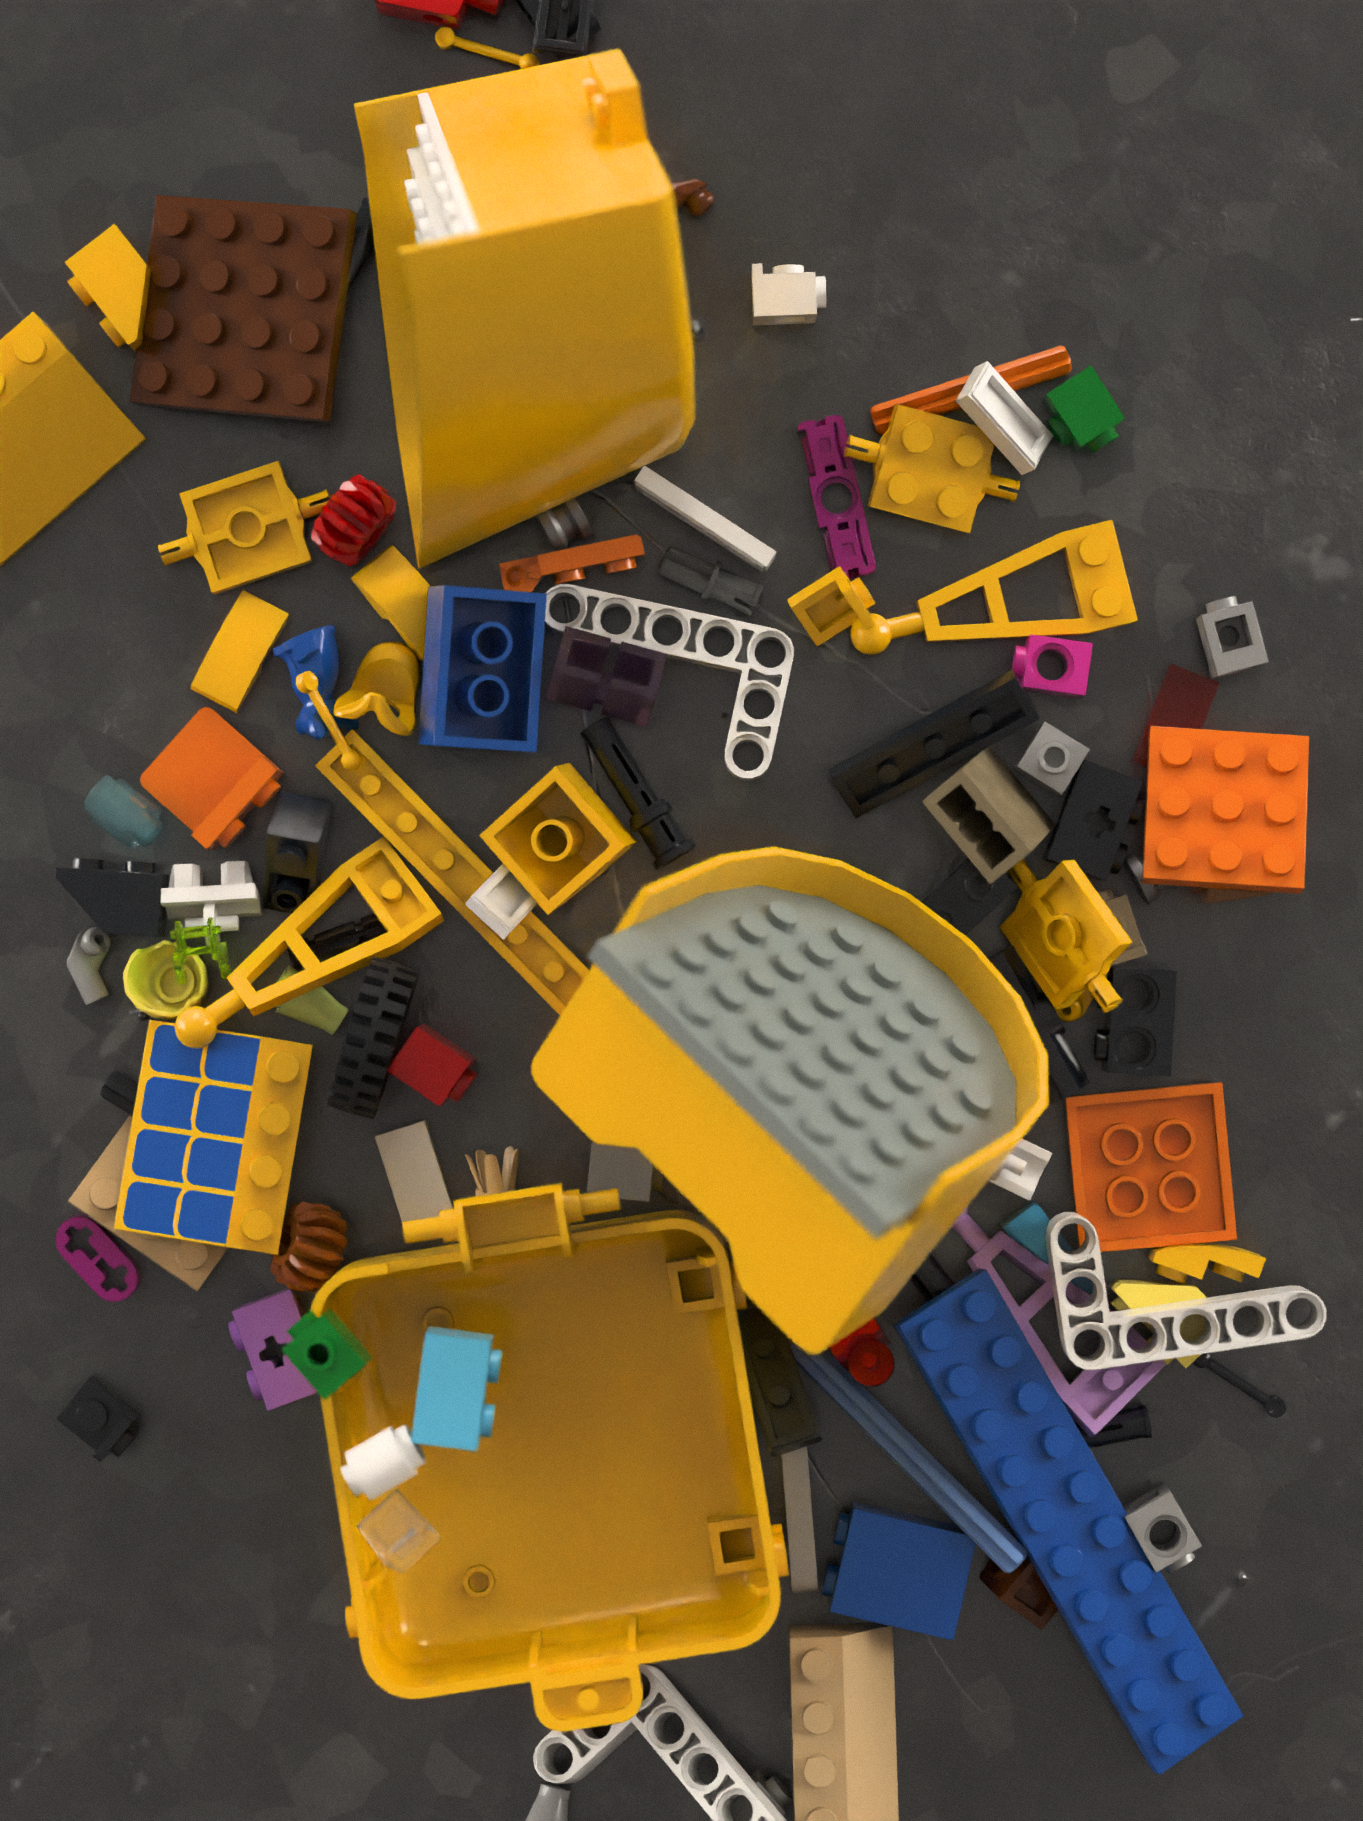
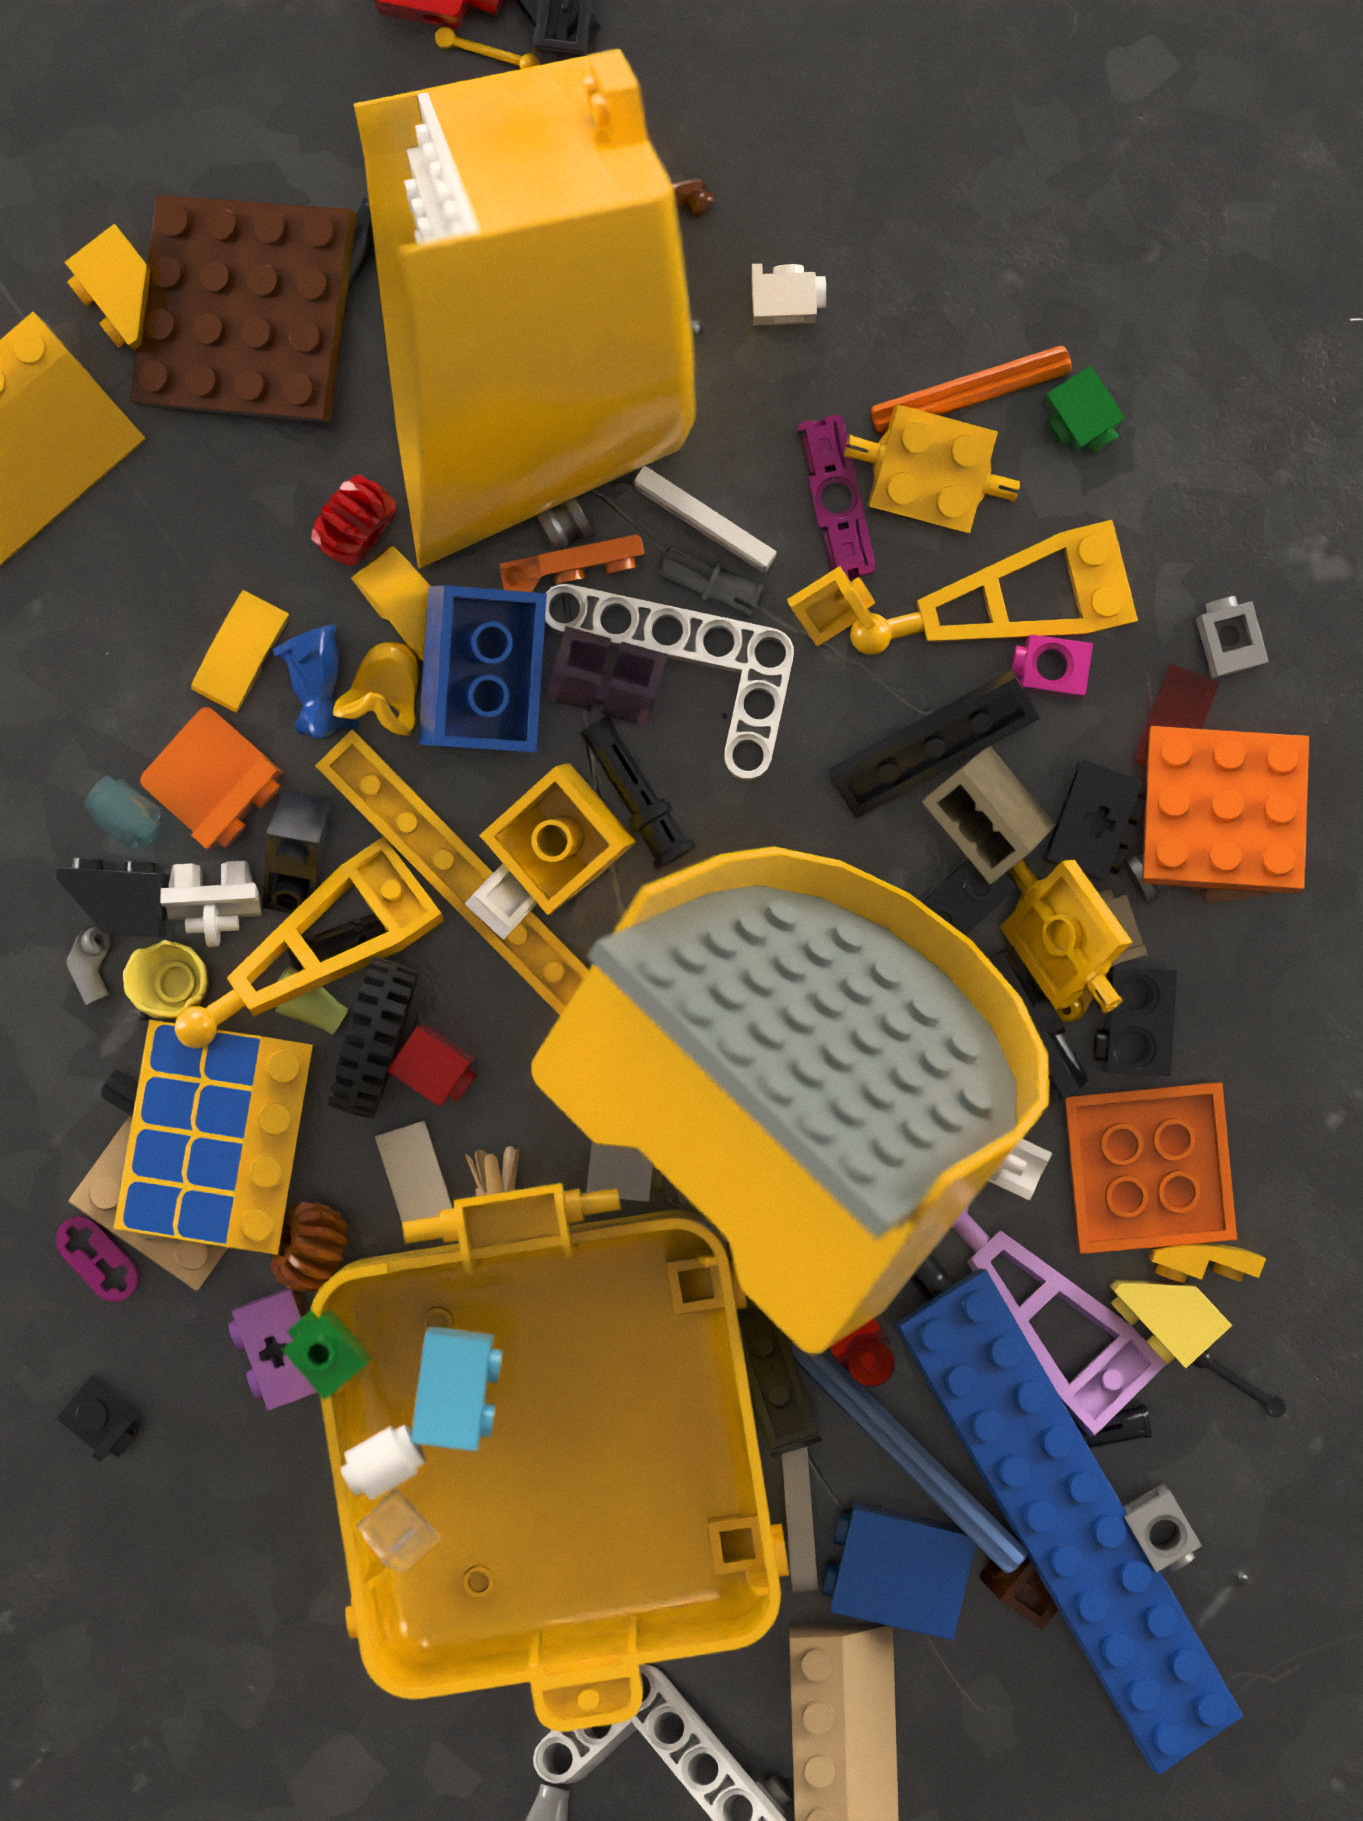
(218, 950): clear neon green piece -> none
(245, 527): yellow plate -> none
(308, 684): yellow hinge -> none
(1004, 418): white tile -> none
(1028, 1228): dark azure slope -> none
(1050, 759): light grey brick -> none
(1164, 1318): white beam -> none

